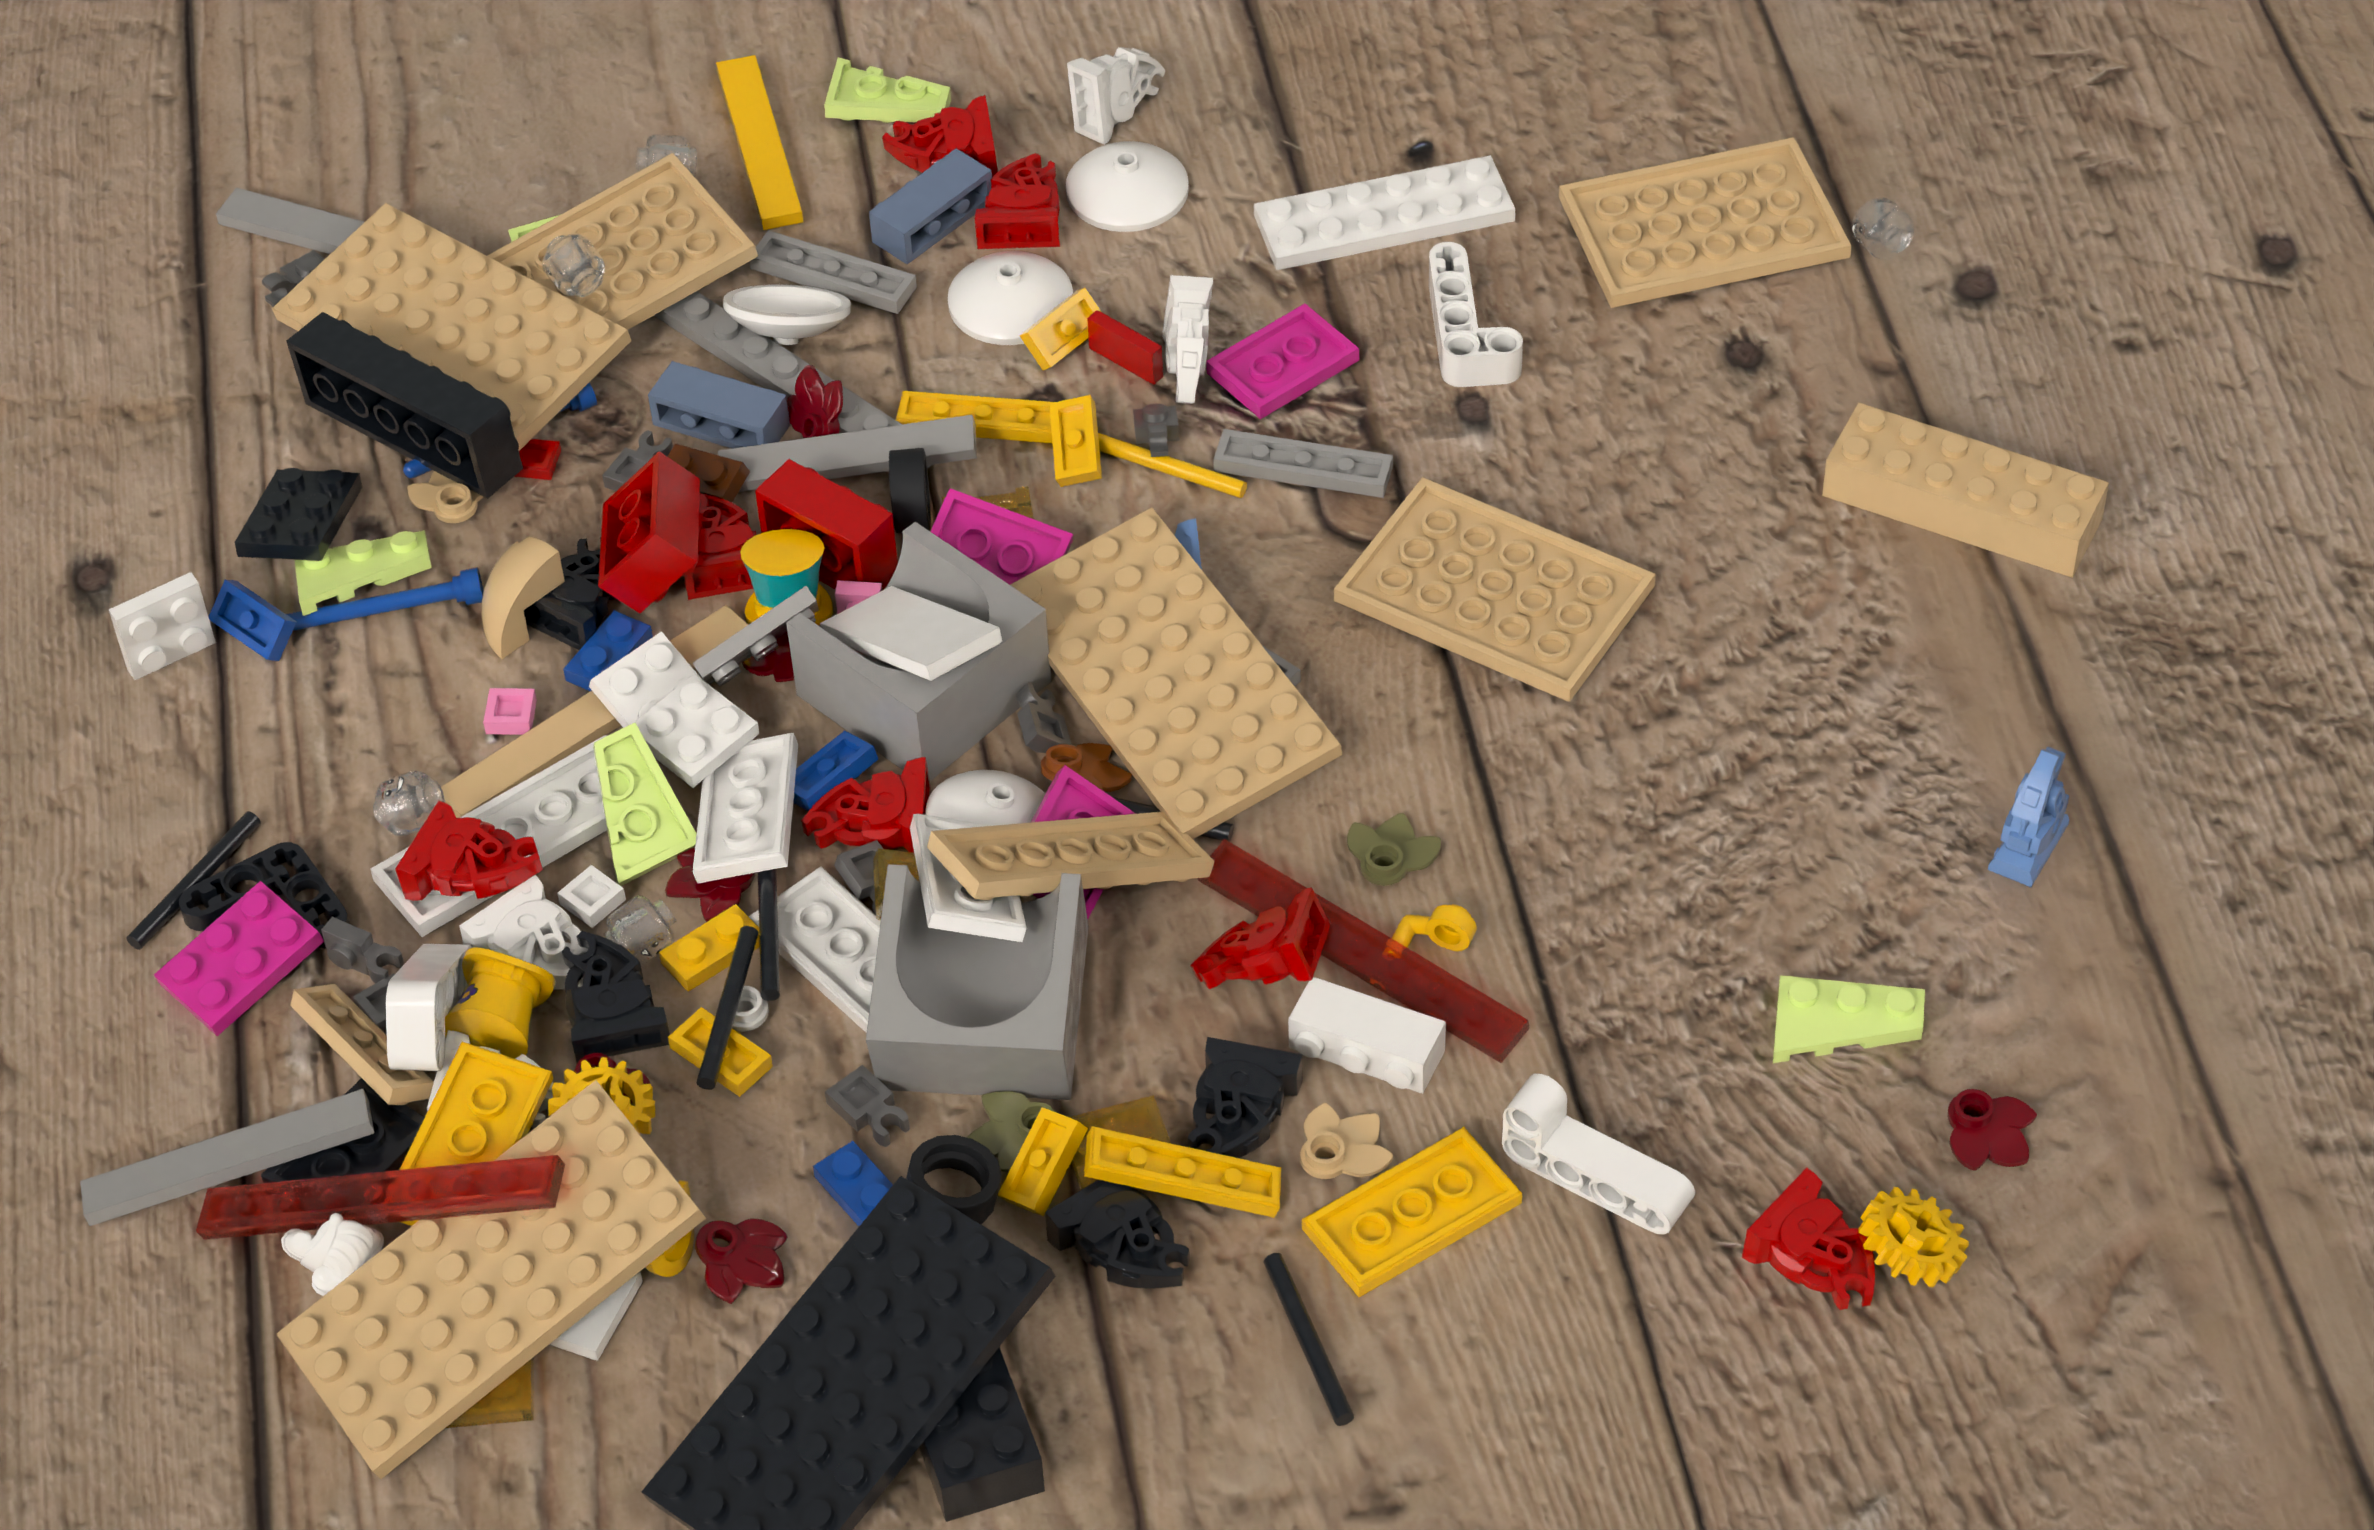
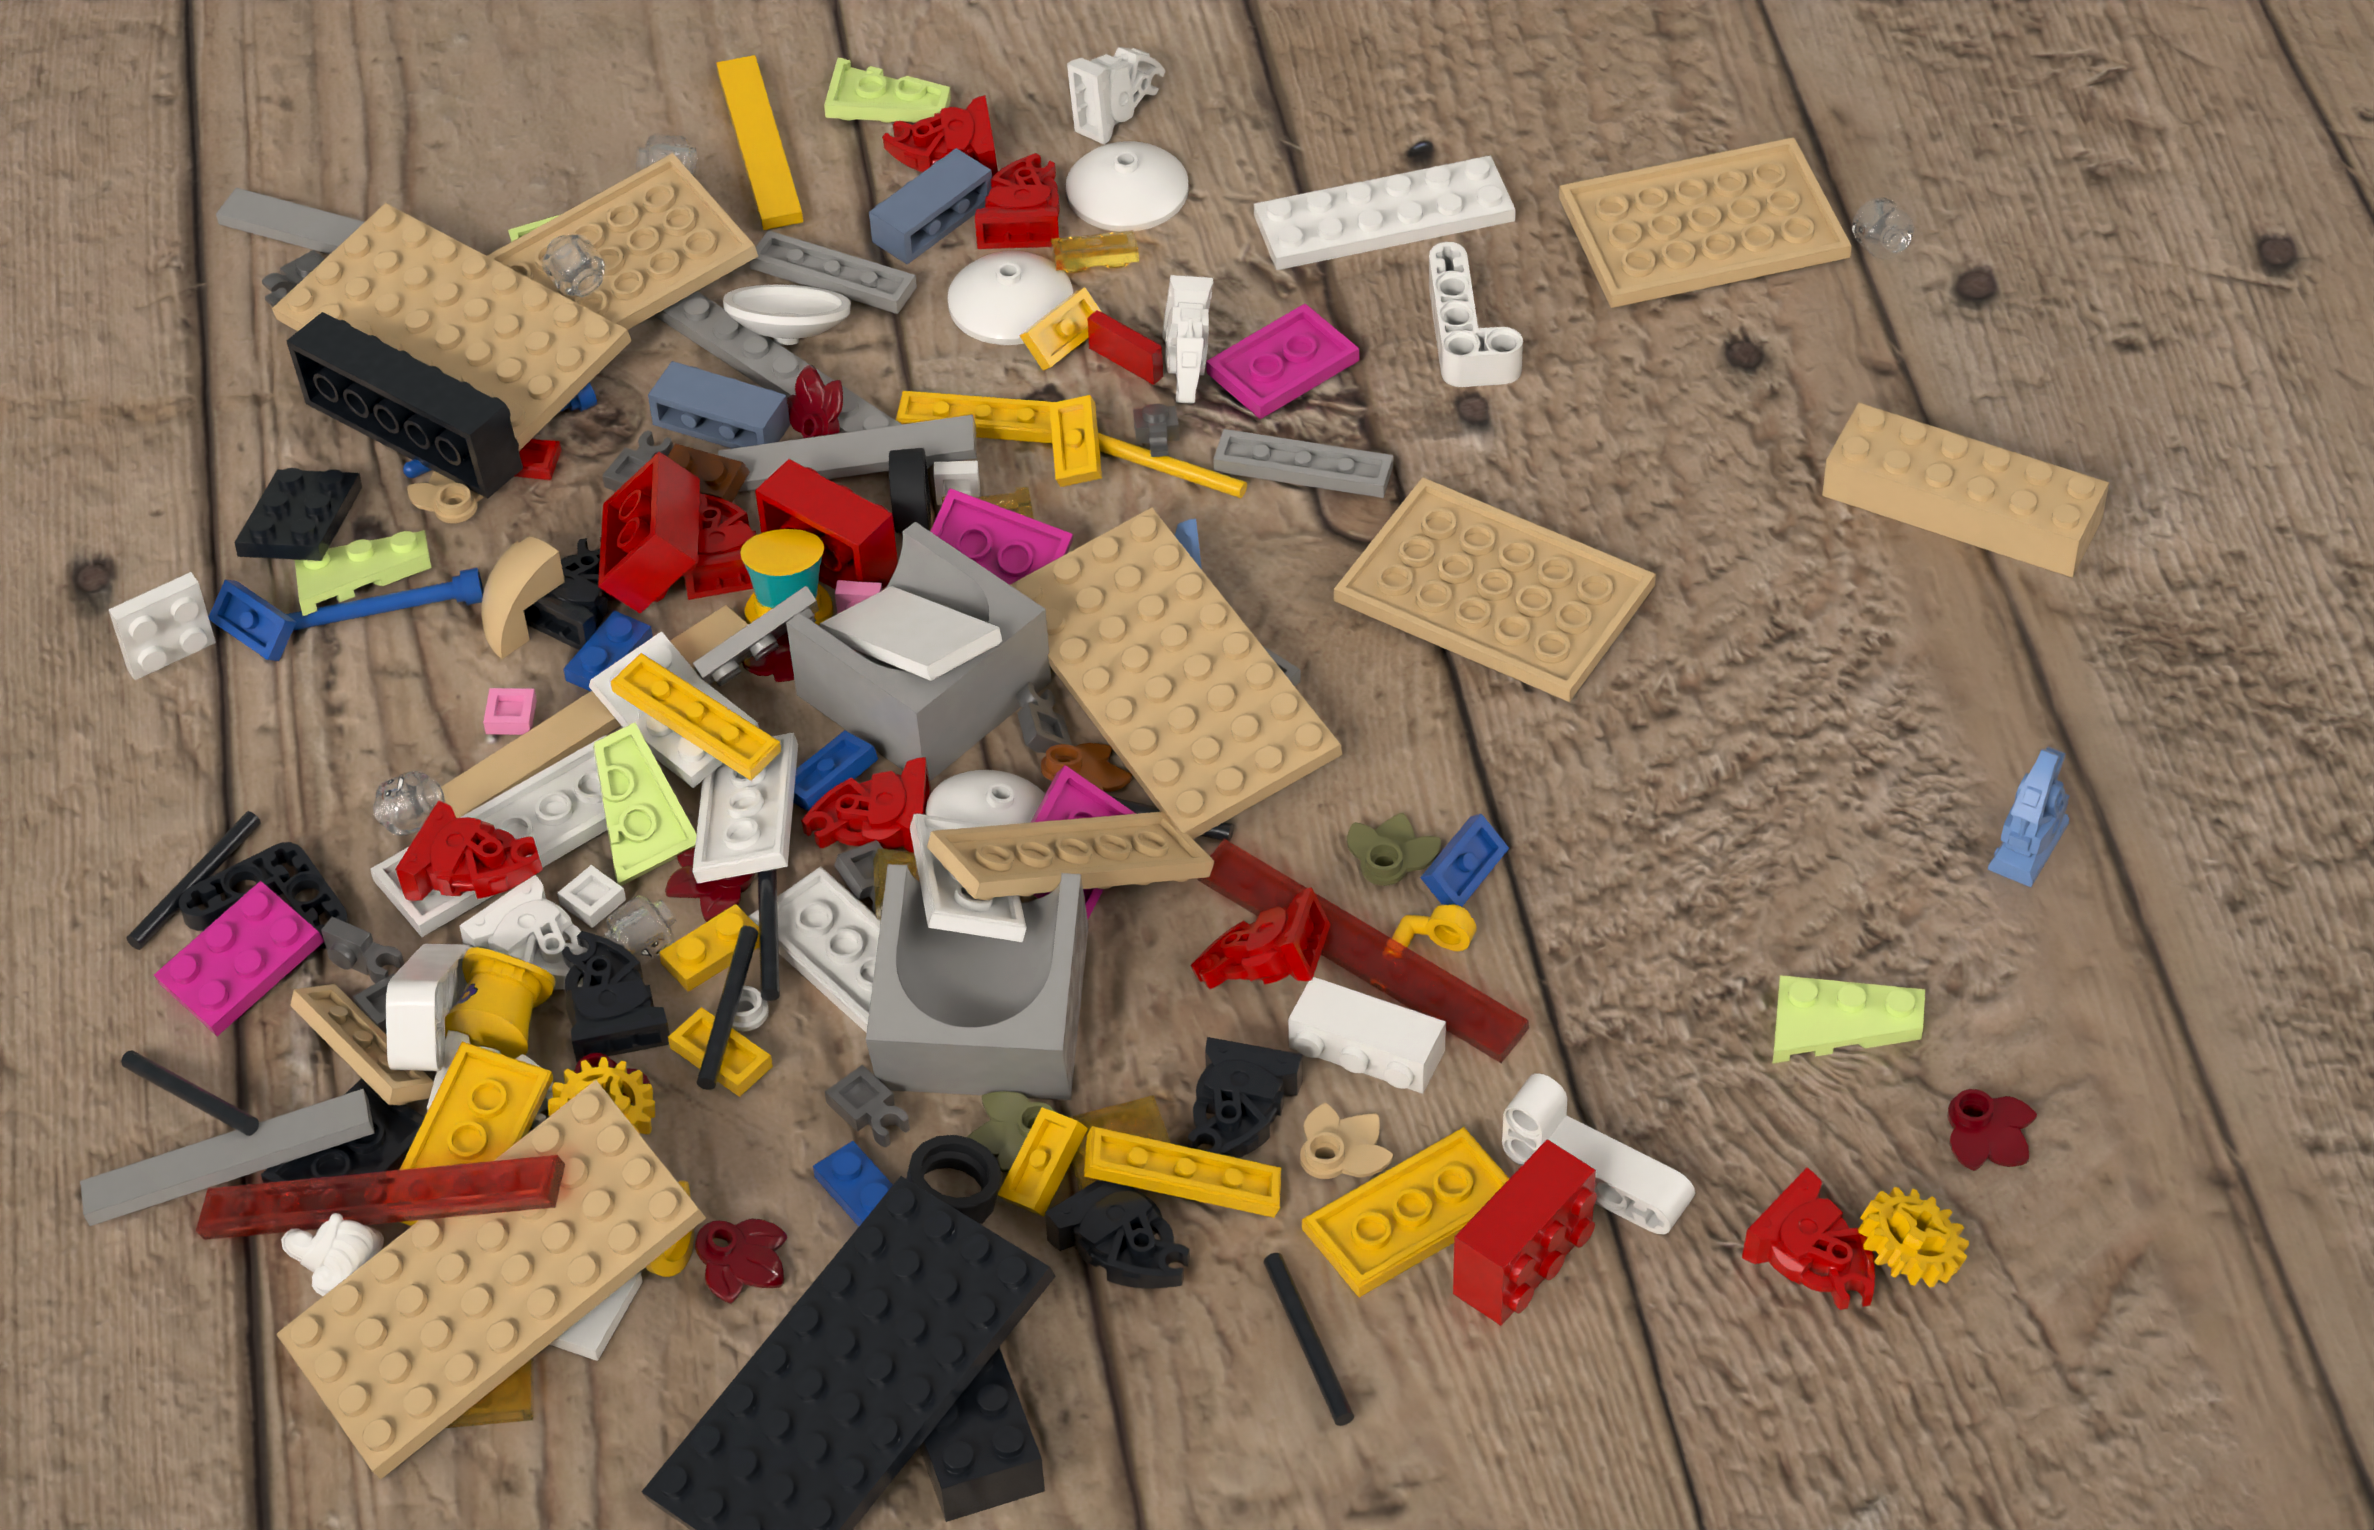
(190, 1093): none -> black bar
(696, 716): none -> yellow tile
(957, 475): none -> white plate
(1086, 251): none -> clear yellow plate
(1465, 862): none -> blue plate
(1524, 1233): none -> red brick

